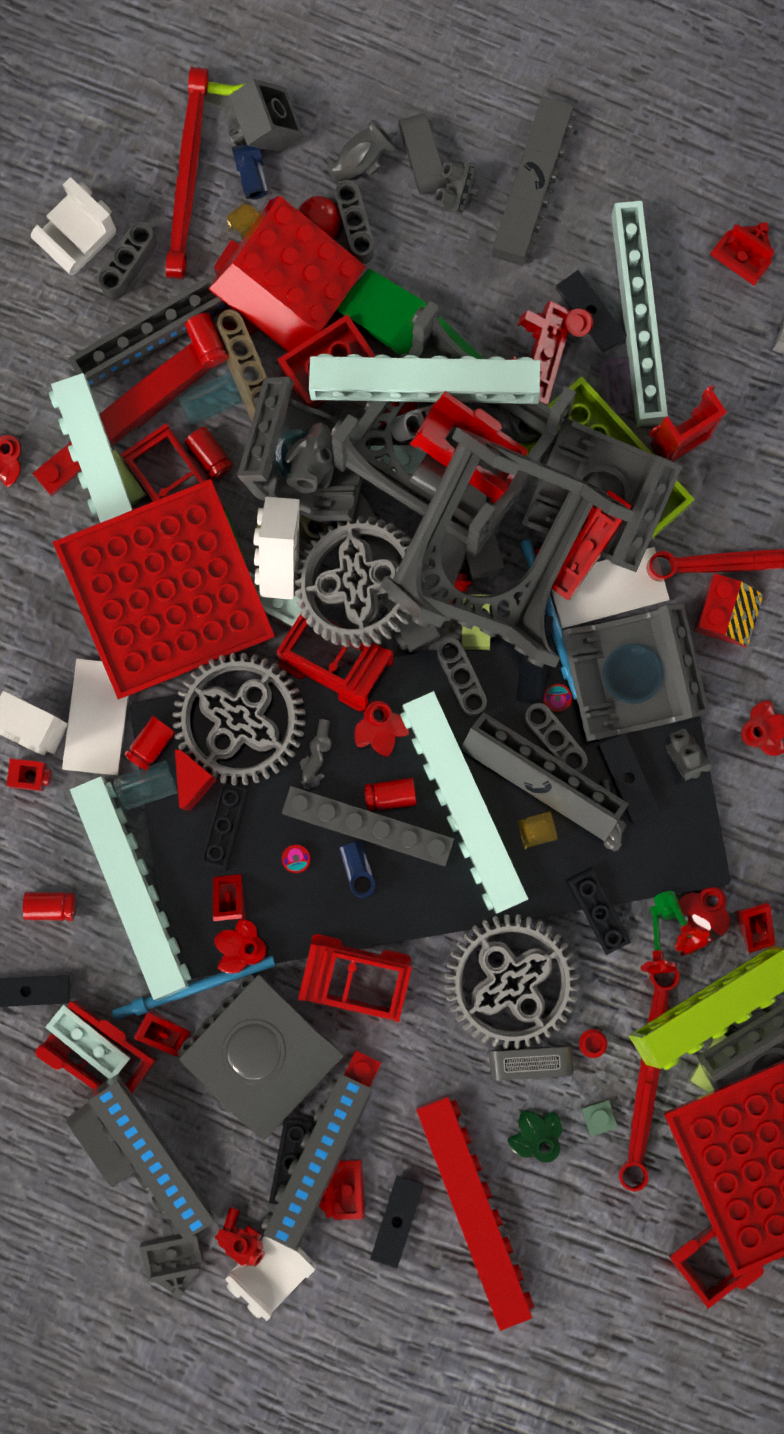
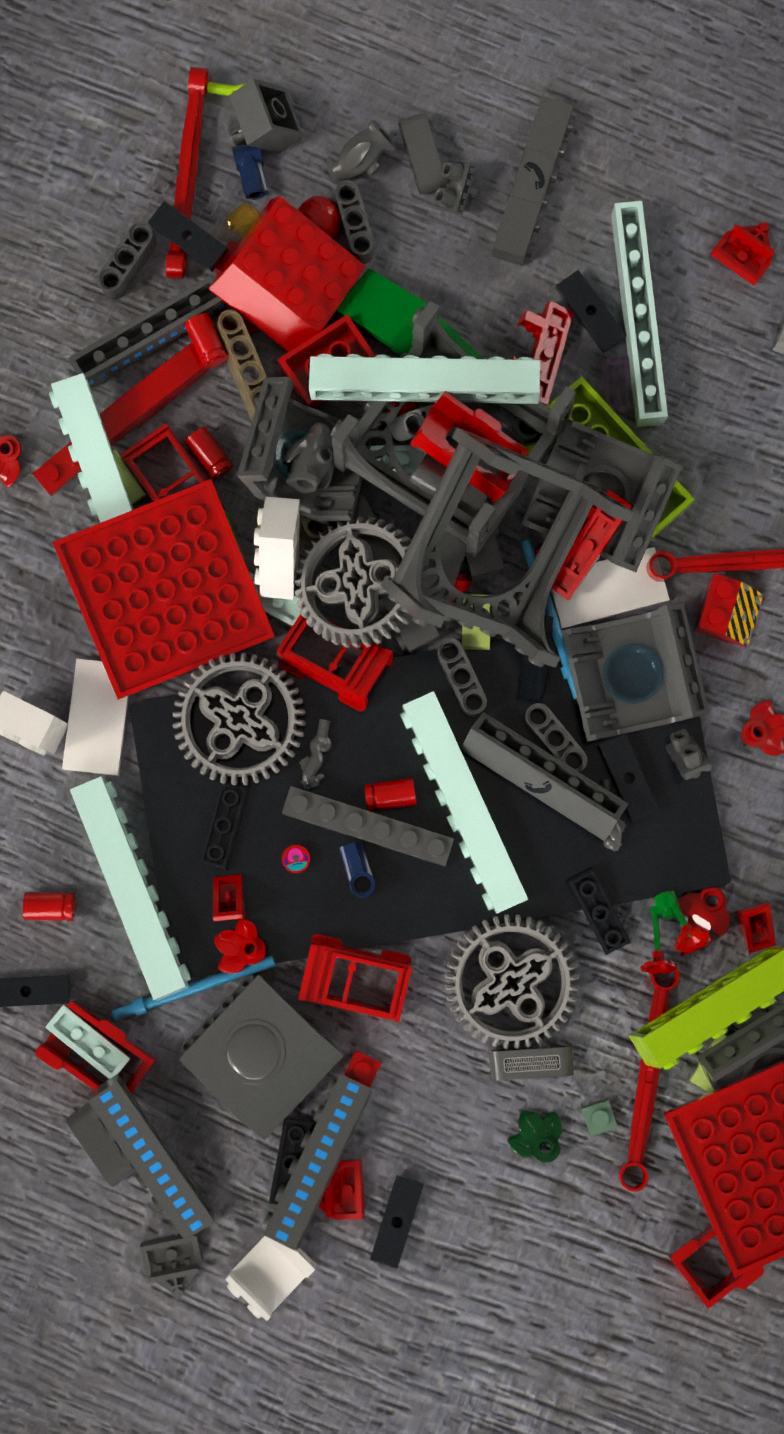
(18, 773): red brick -> none
(76, 228): white piece -> none
(145, 786): clear light blue slope -> none
(149, 743): red piece -> none
(161, 1033): red slope -> none
(177, 228): none -> black tile
(191, 780): red slope -> none
(208, 398): clear light blue slope -> none
(240, 1244): red piece -> none
(379, 732): red plate -> none
(474, 1212): red brick -> none
(537, 830): clear yellow window -> none
(557, 698): tile -> none
(579, 322): red plate -> none
(593, 1043): red plate -> none
(676, 442): red piece -> none

